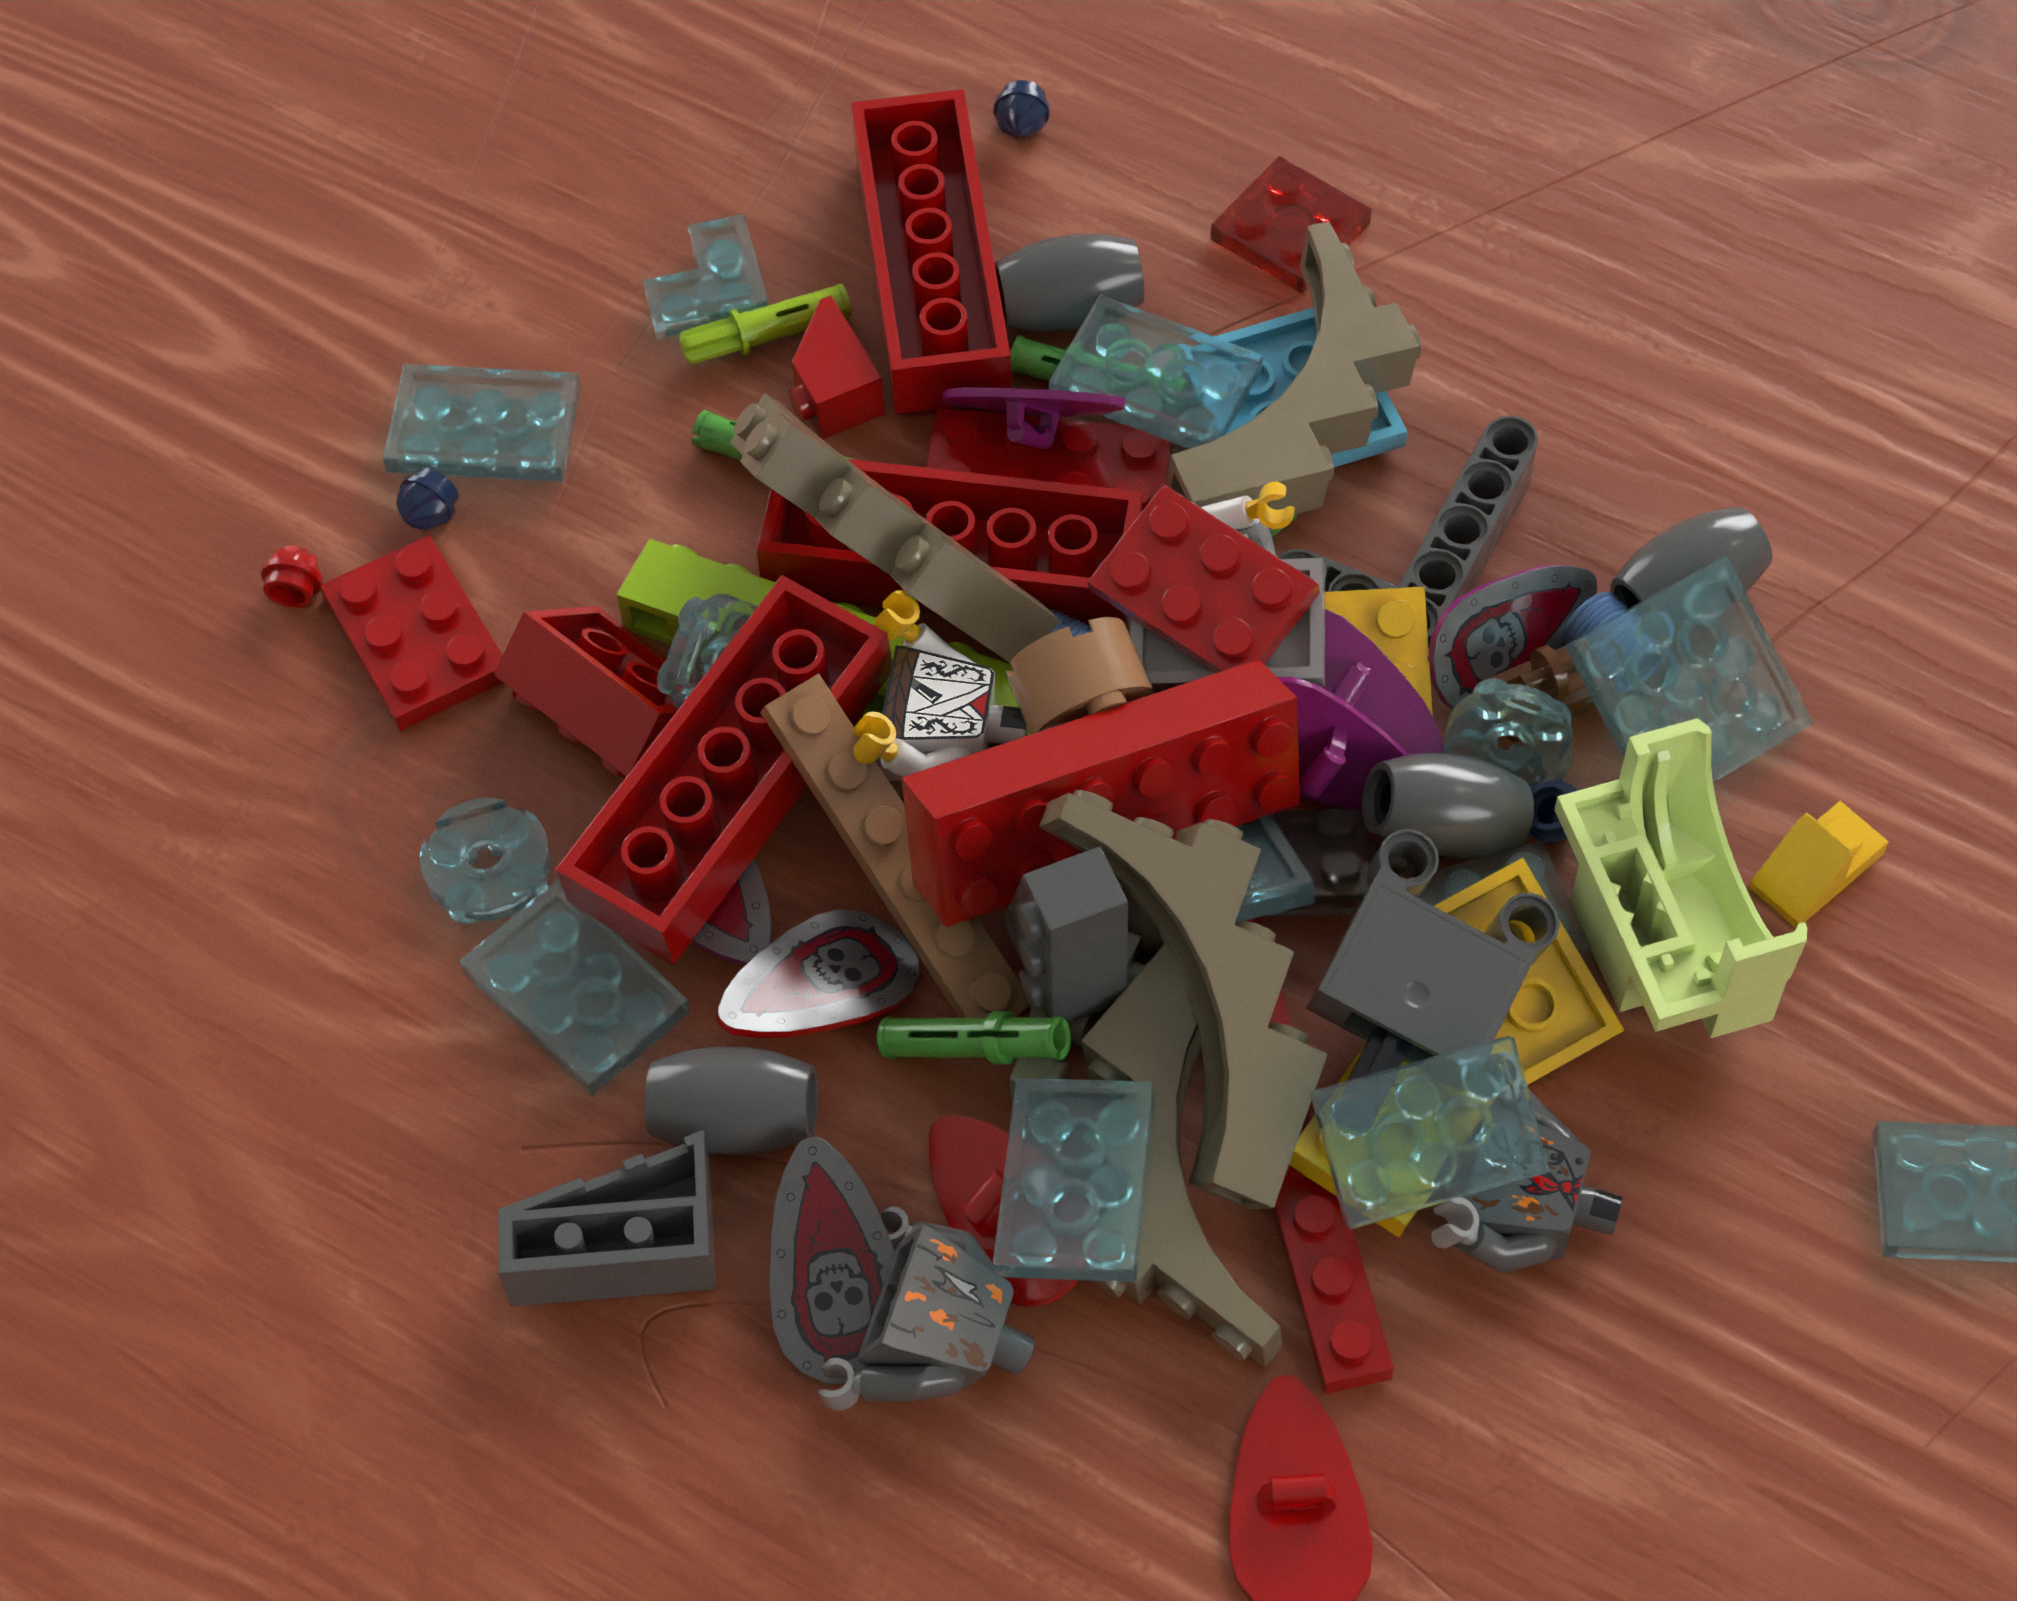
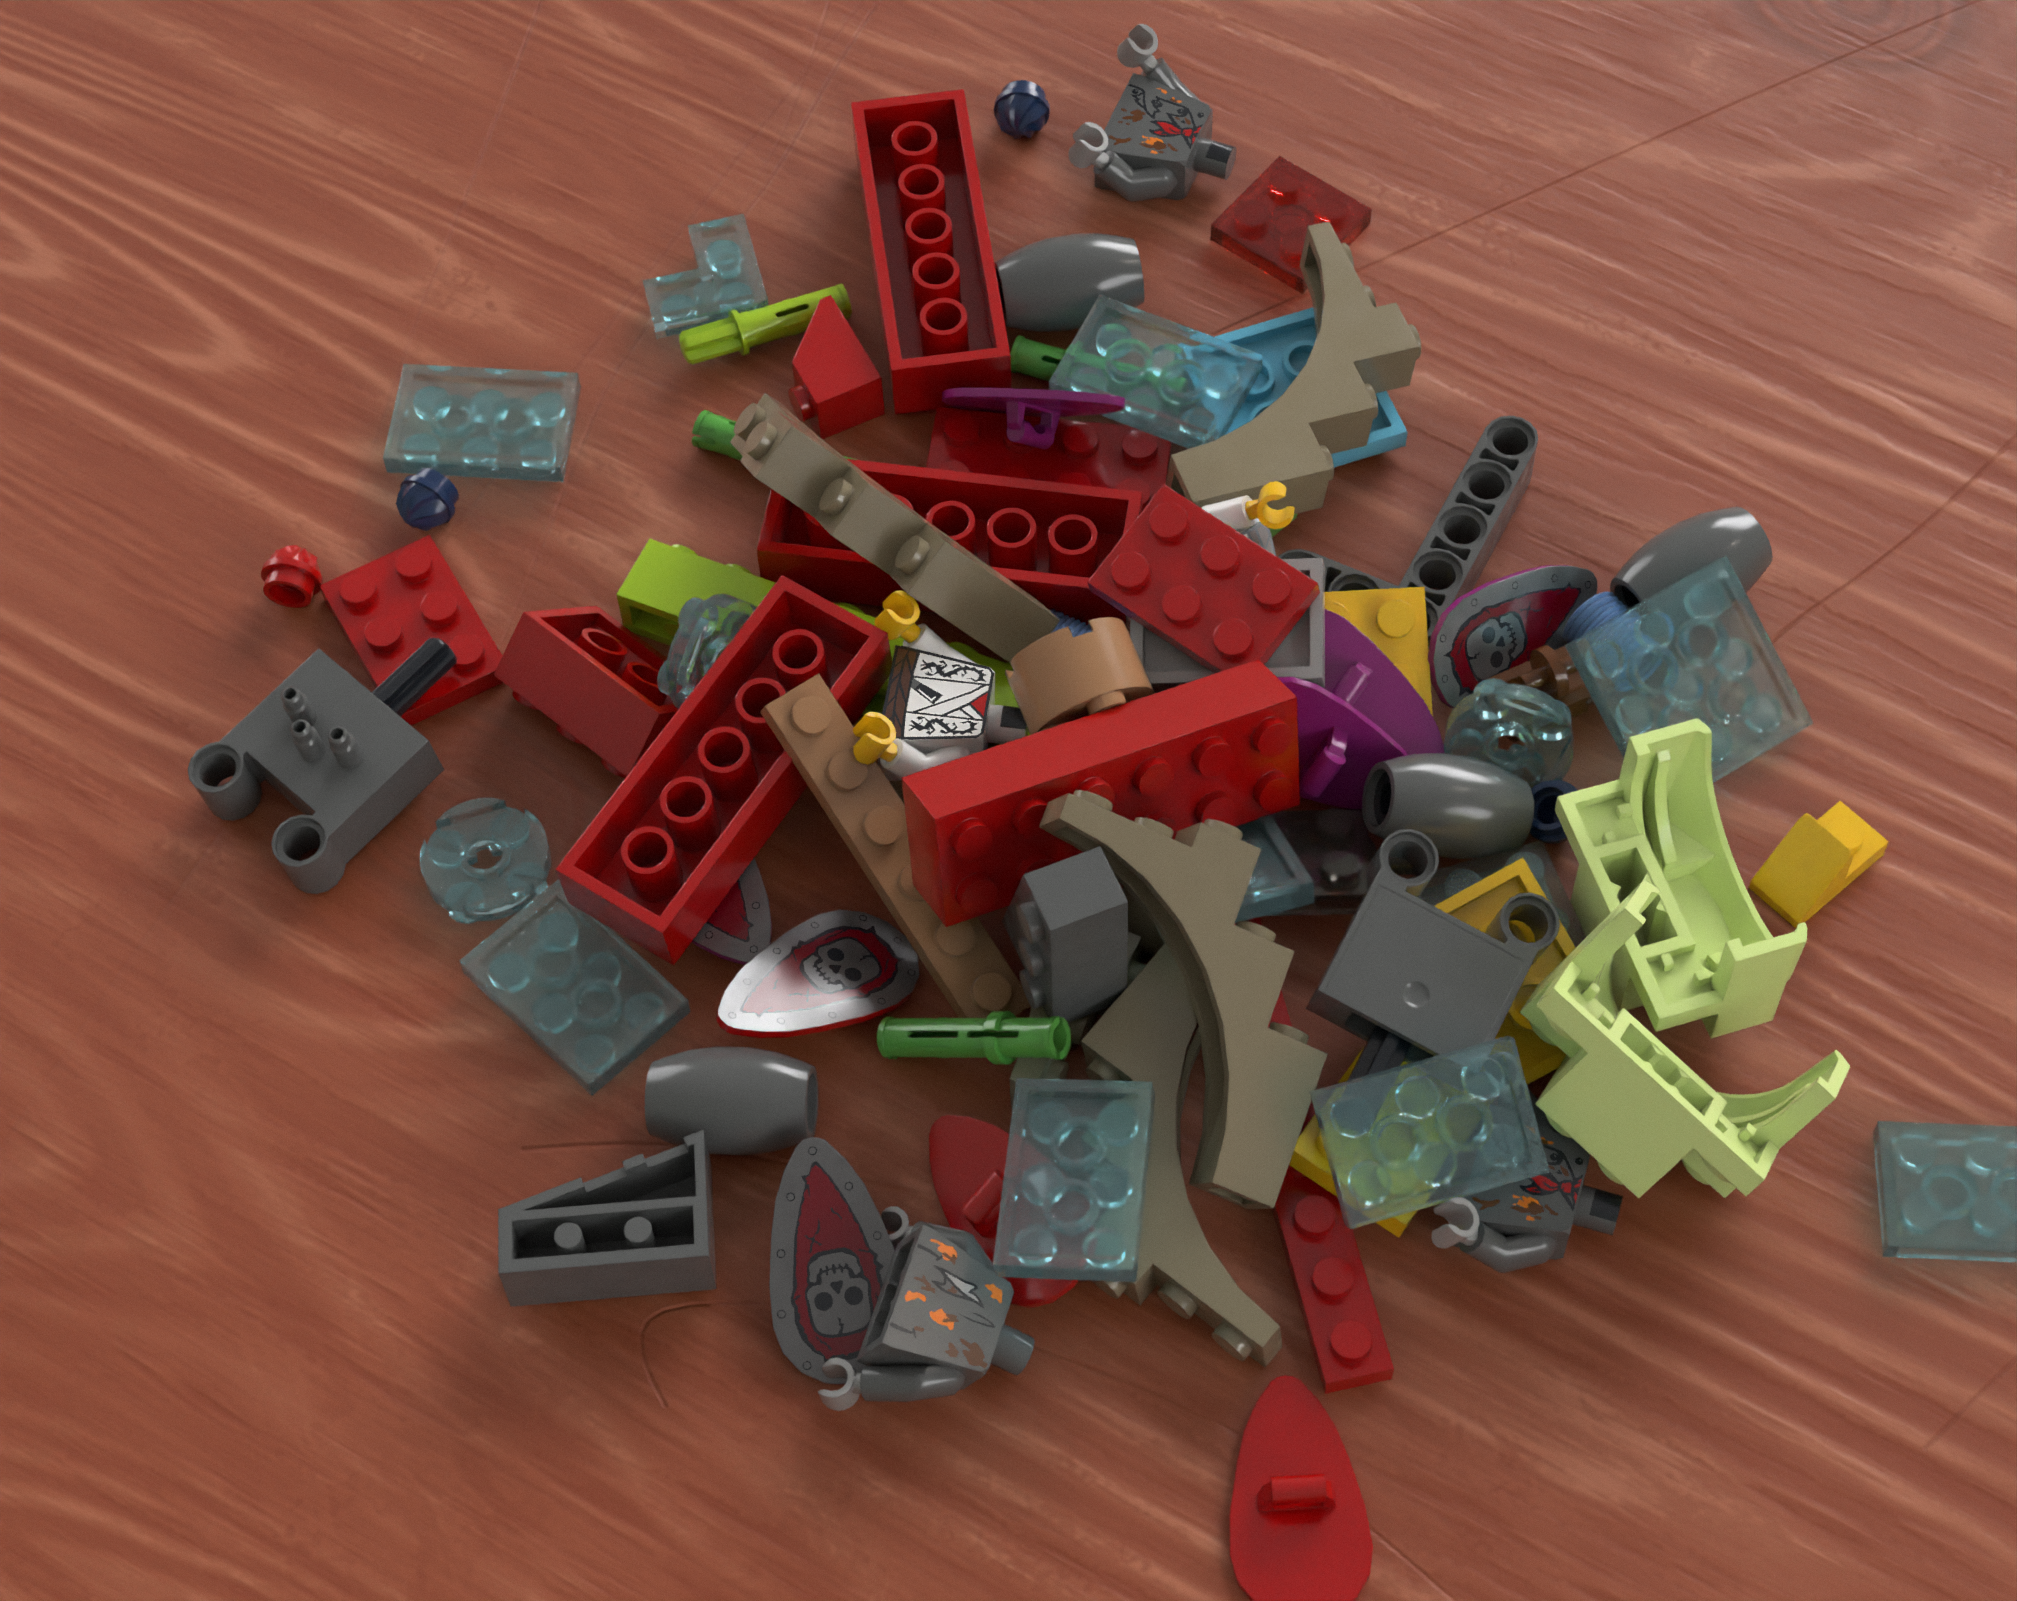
(332, 755): none -> dark grey piece
(1155, 133): none -> dark grey torso
(1636, 1099): none -> yellowish green piece

